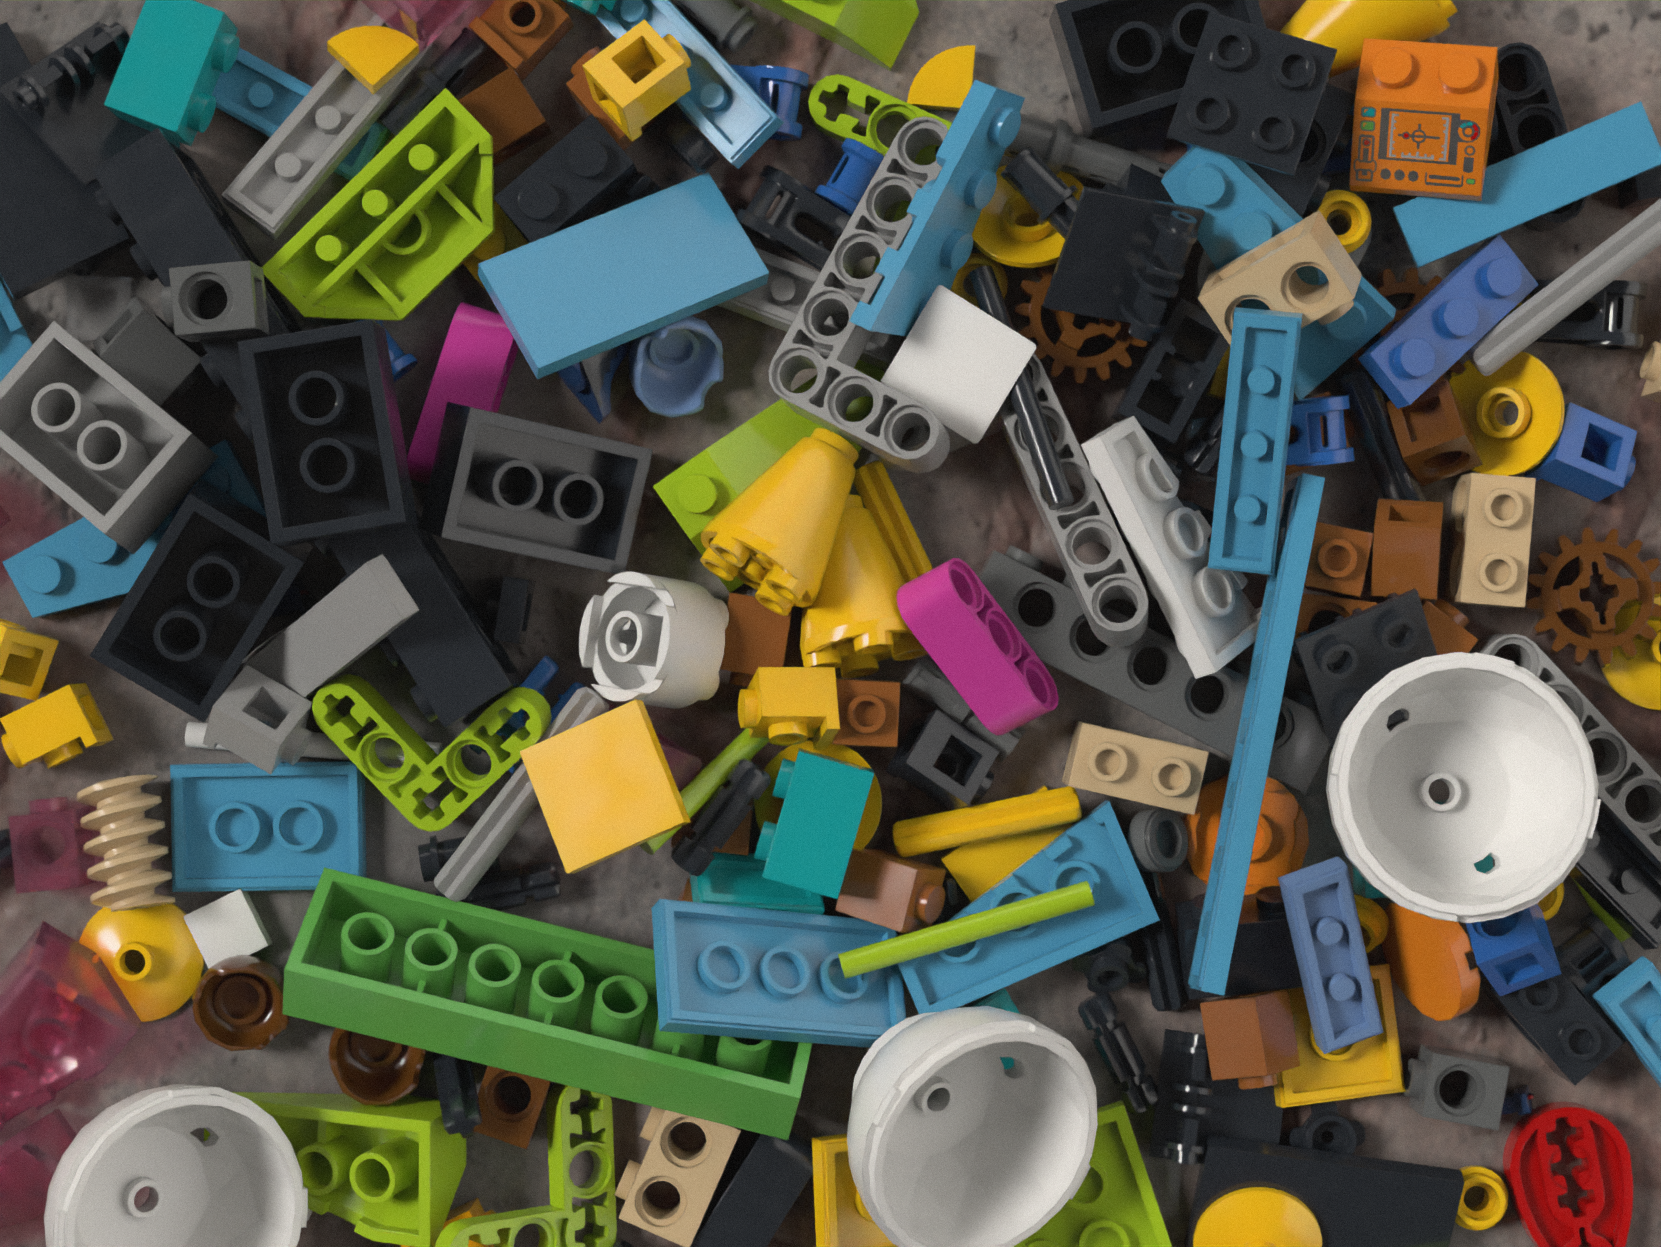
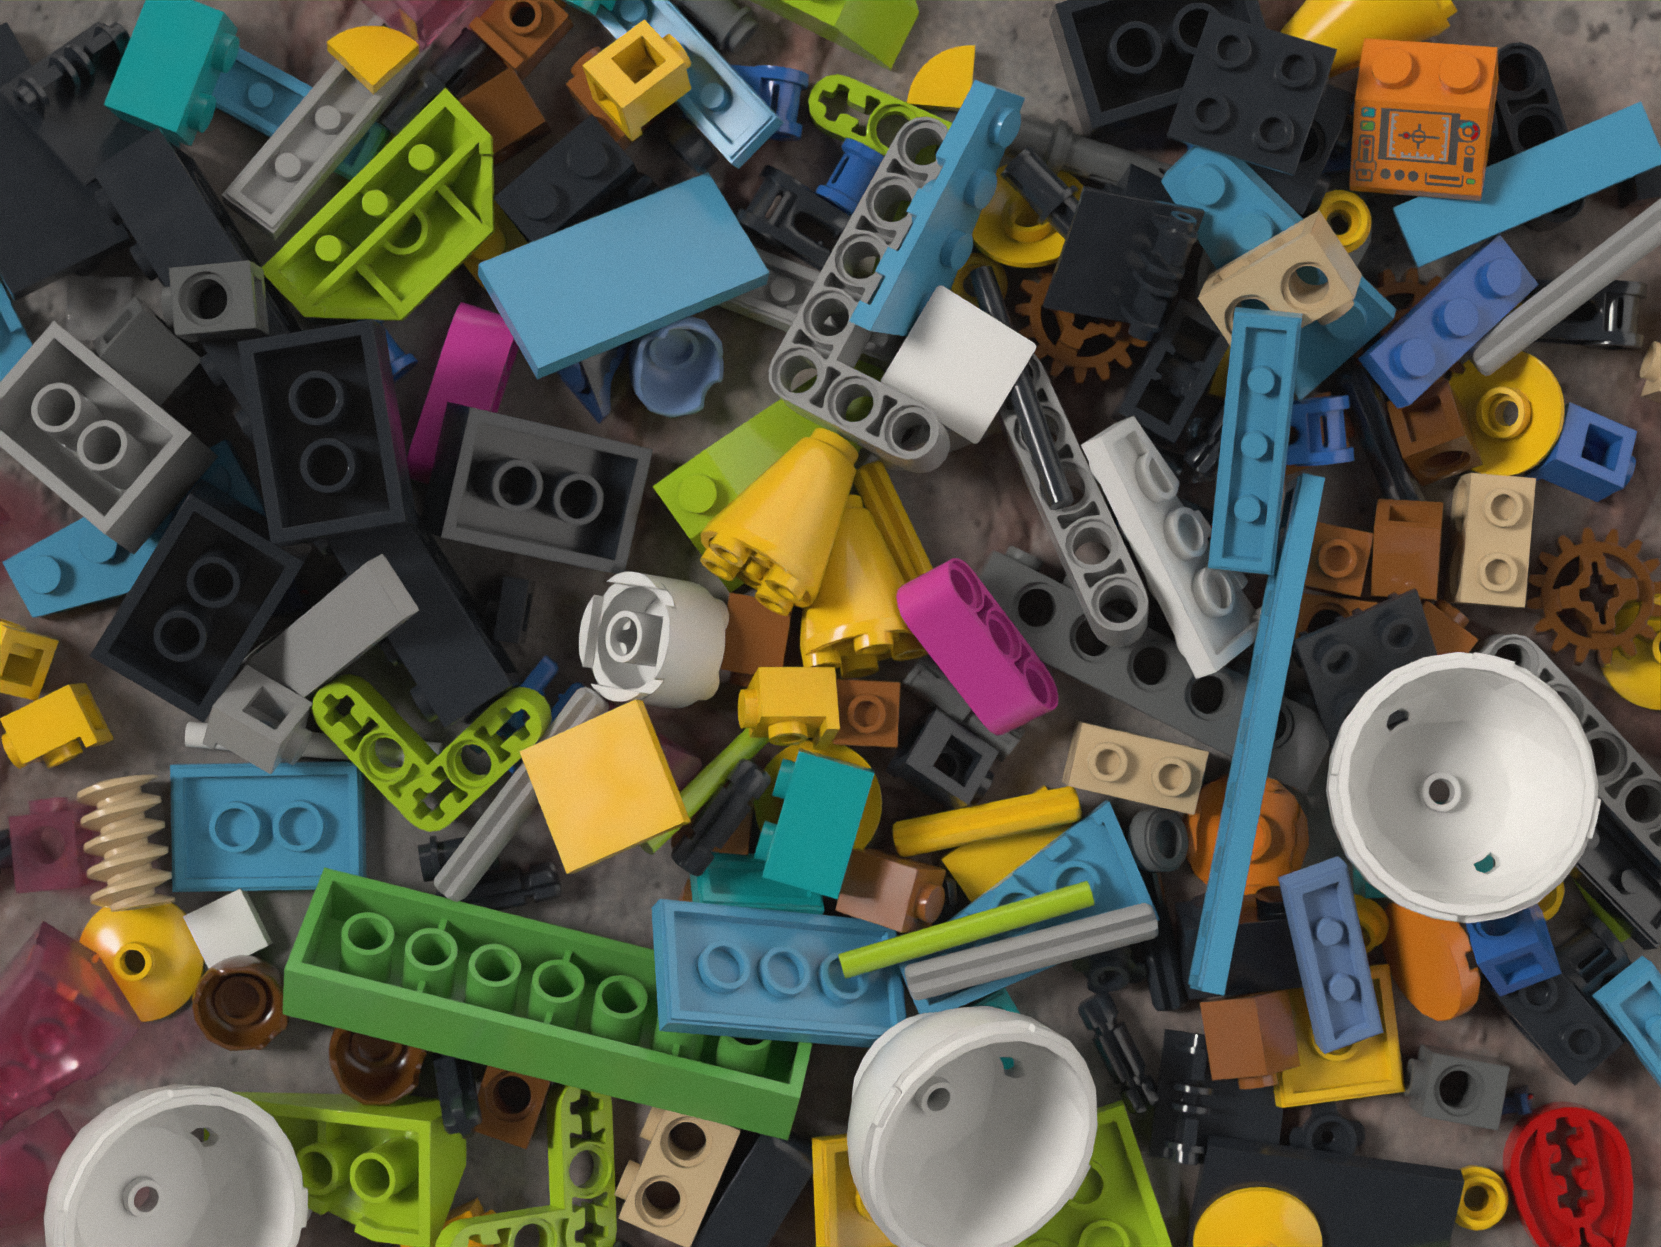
(1031, 951): none -> light grey axle

